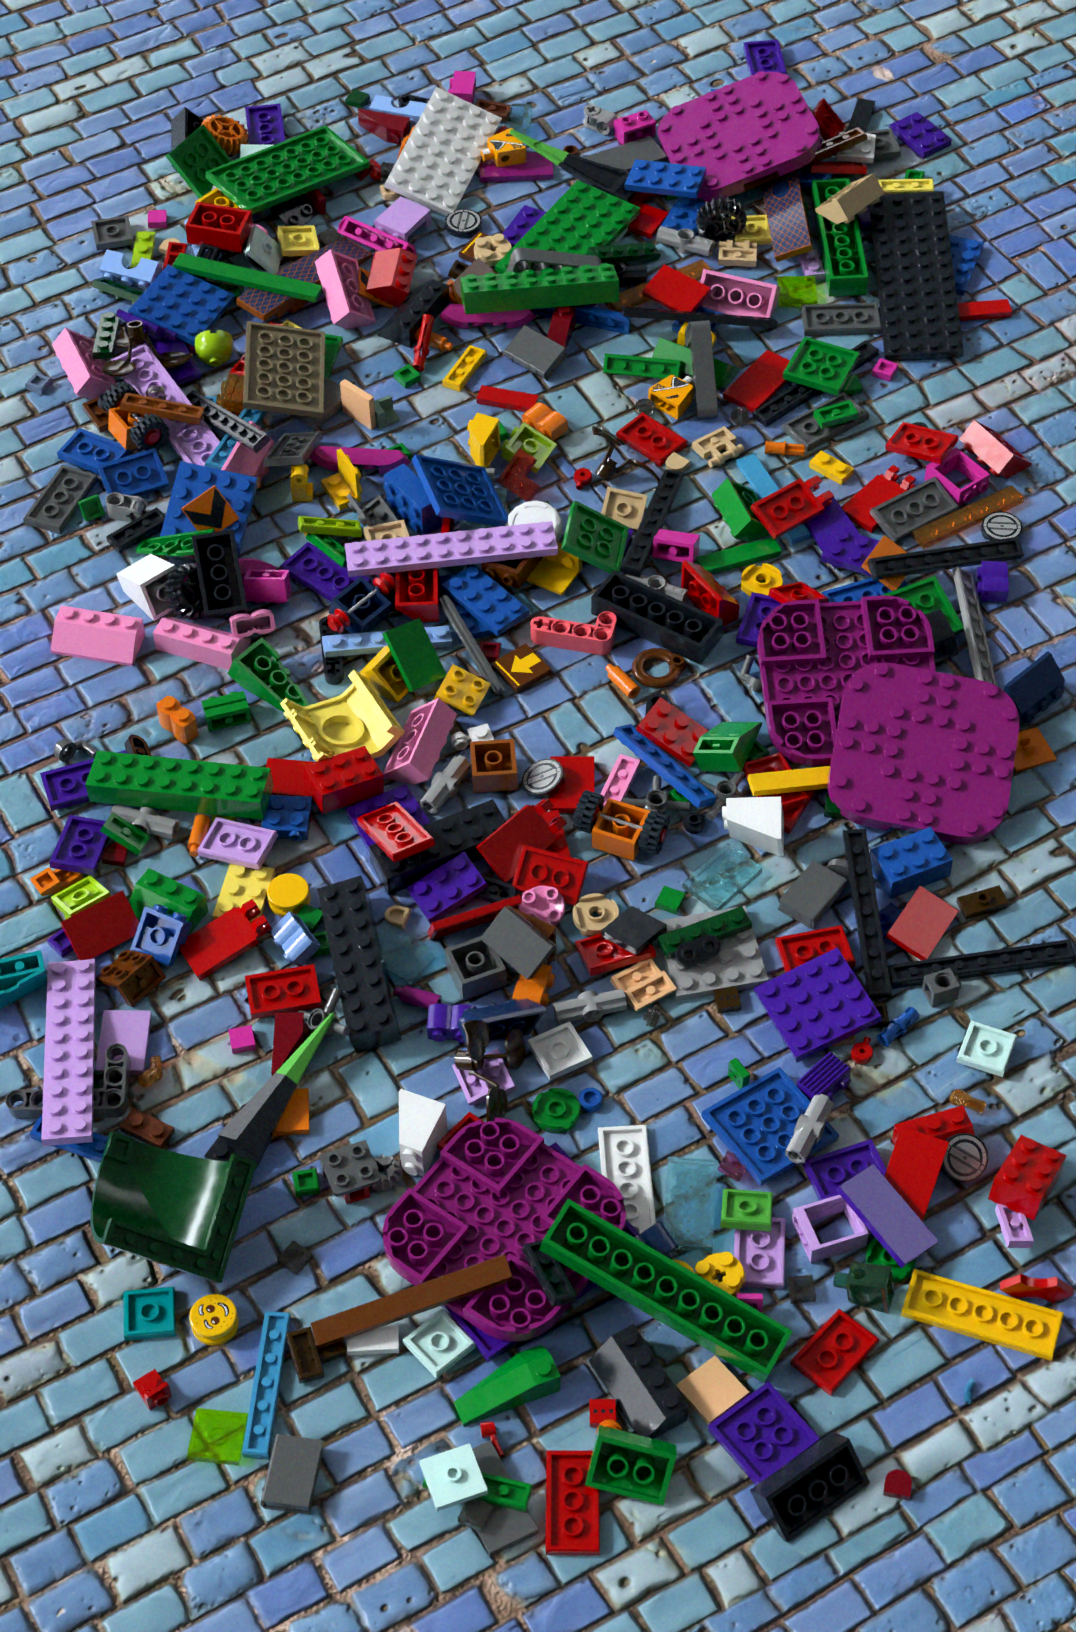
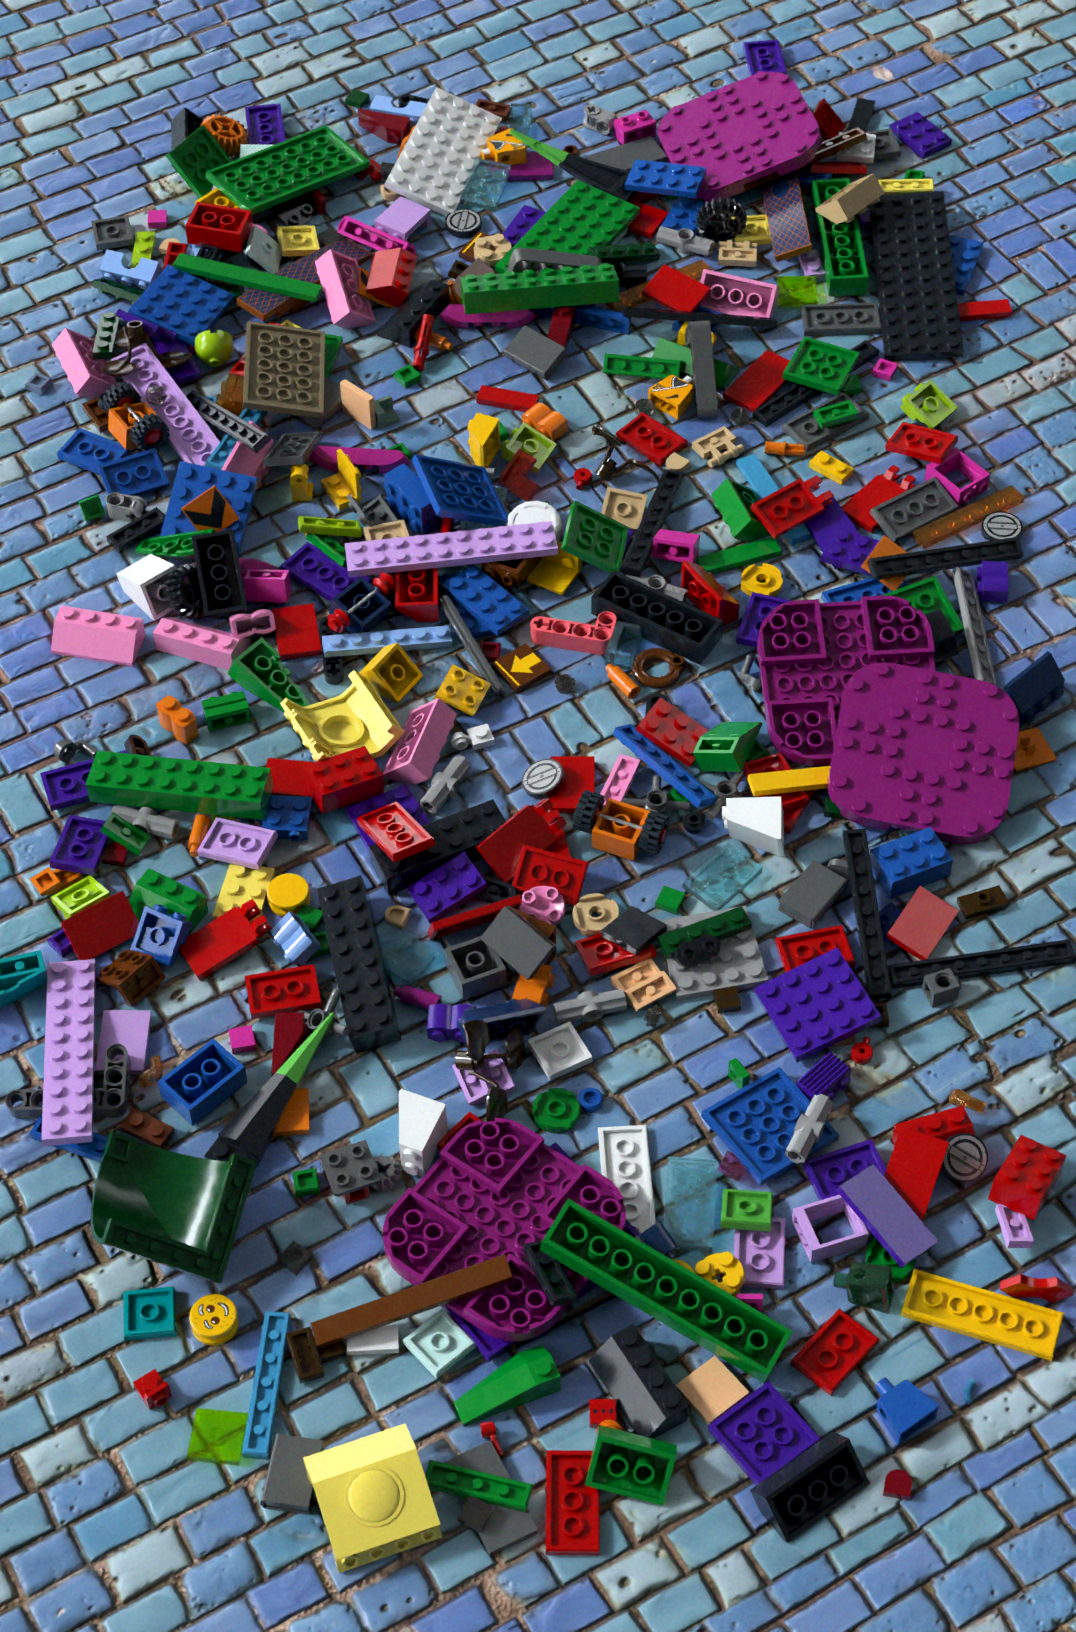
(60, 499): dark grey tile -> none
(163, 408): dark orange plate -> none
(202, 1082): none -> blue brick
(297, 631): none -> red tile
(373, 1497): none -> light yellow panel
(414, 655): green tile -> none
(453, 1477): light aqua plate -> none
(463, 85): dark pink brick -> none
(464, 368): yellow tile -> none
(485, 184): none -> clear light blue plate
(493, 765): dark orange brick -> none
(565, 684): none -> clear smoke plate
(623, 645): none -> clear light blue panel
(795, 592): red tile -> none
(801, 1289): clear smoke tile -> none
(898, 1026): blue pin -> none
(904, 1408): none -> blue torso
(928, 404): none -> lime plate
(986, 1048): light aqua plate -> none
(993, 450): slope -> none

